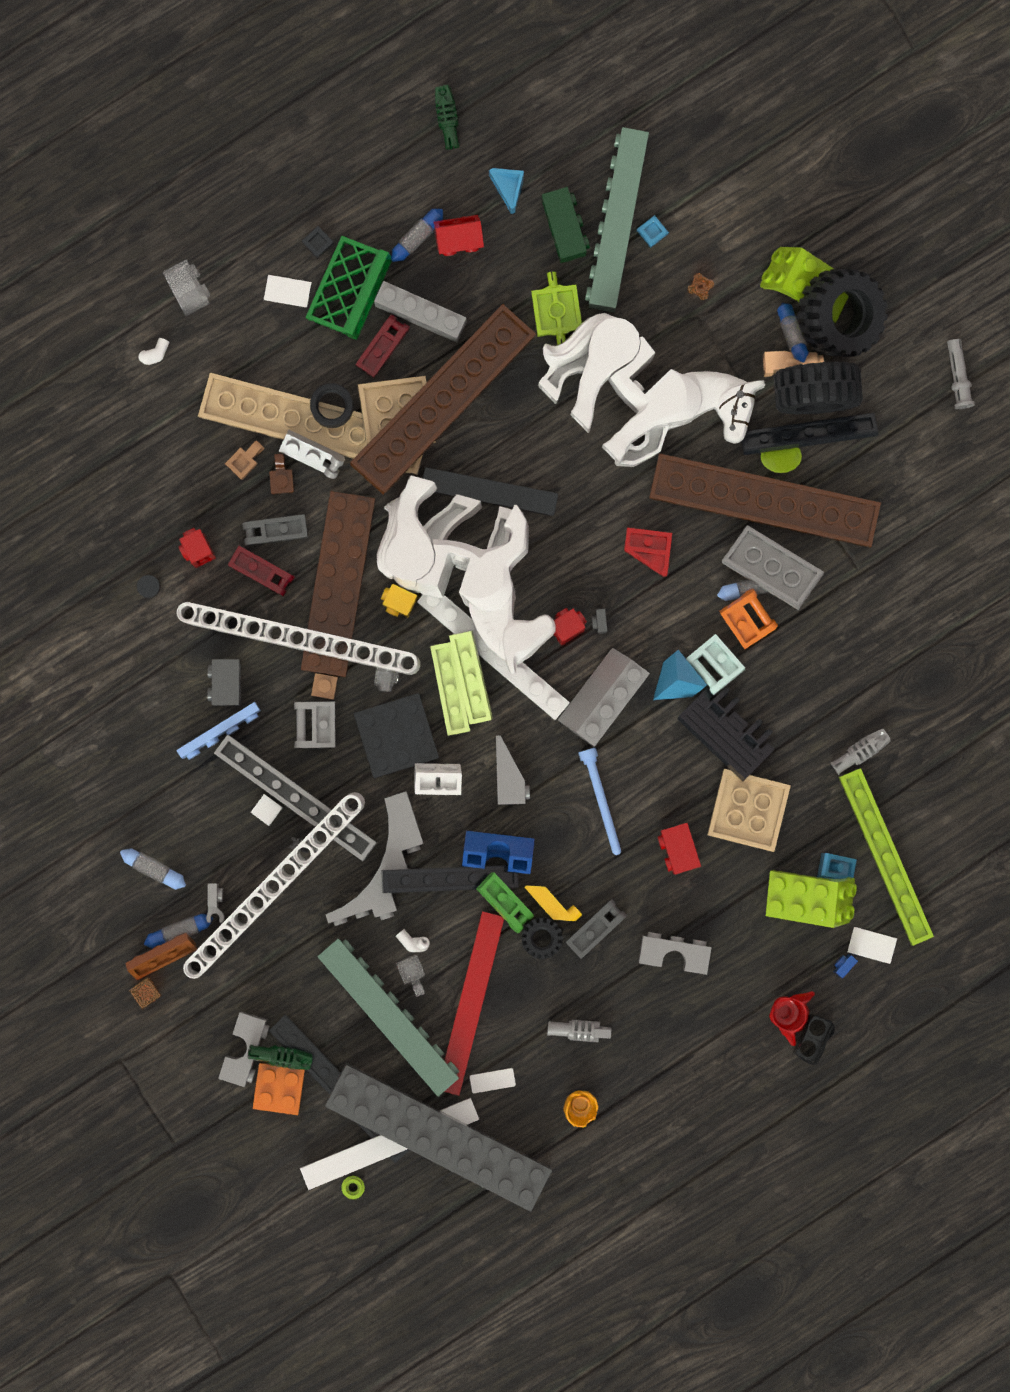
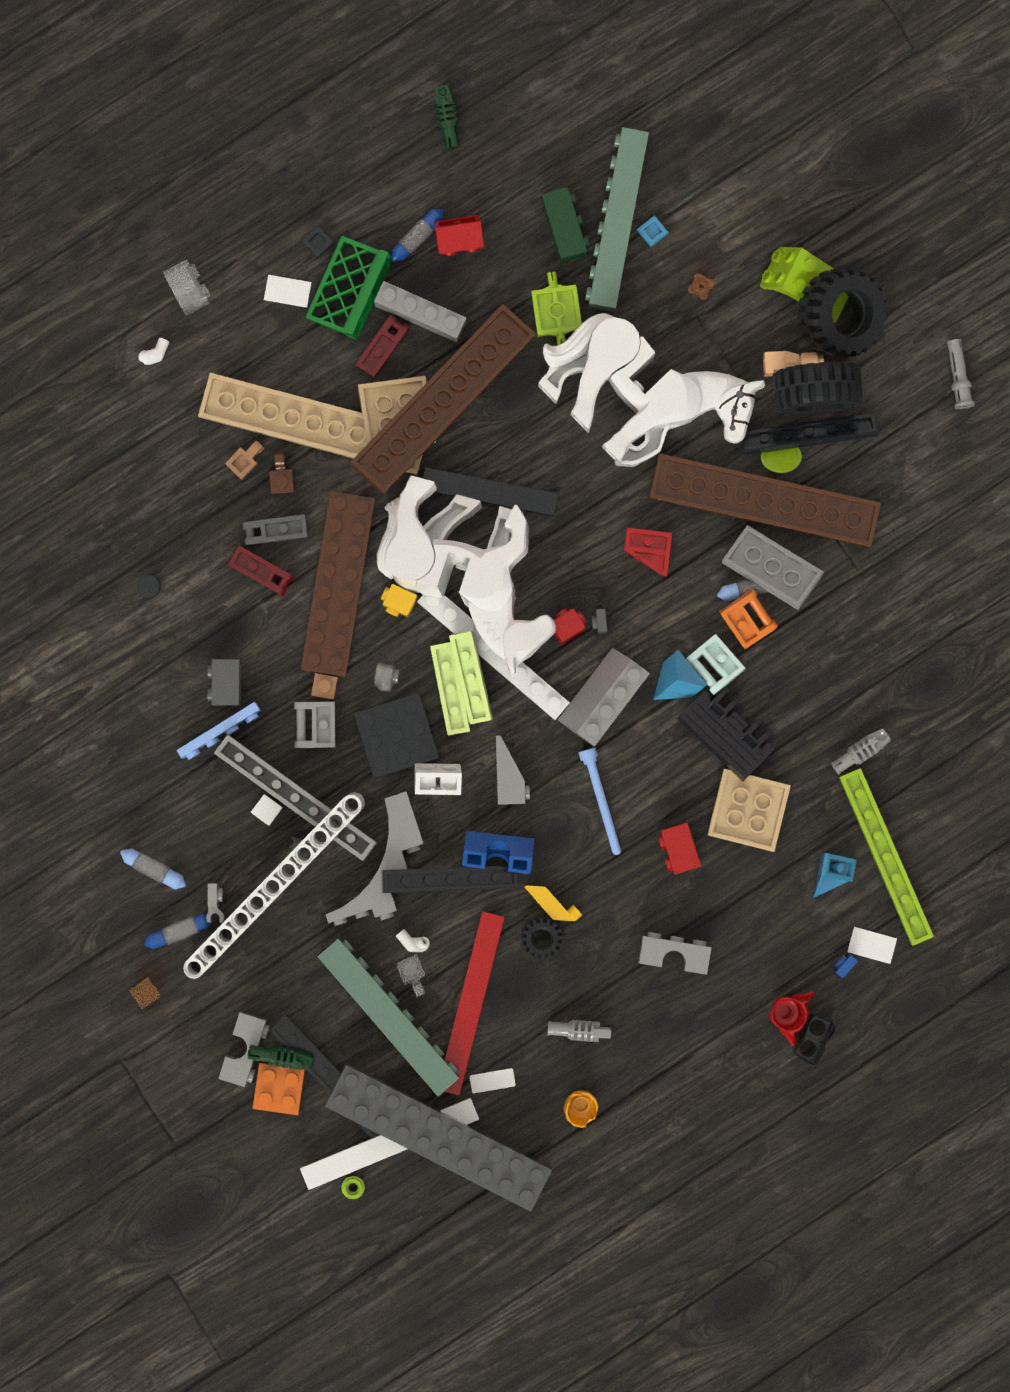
(161, 956): dark orange plate -> none
(196, 548): red brick -> none
(287, 635): white beam -> none
(312, 454): plate -> none
(331, 388): black tyre -> none
(505, 902): bright green plate -> none
(508, 185): dark azure slope -> none
(595, 929): dark grey plate -> none
(792, 332): piece -> none
(810, 899): lime bracket -> none

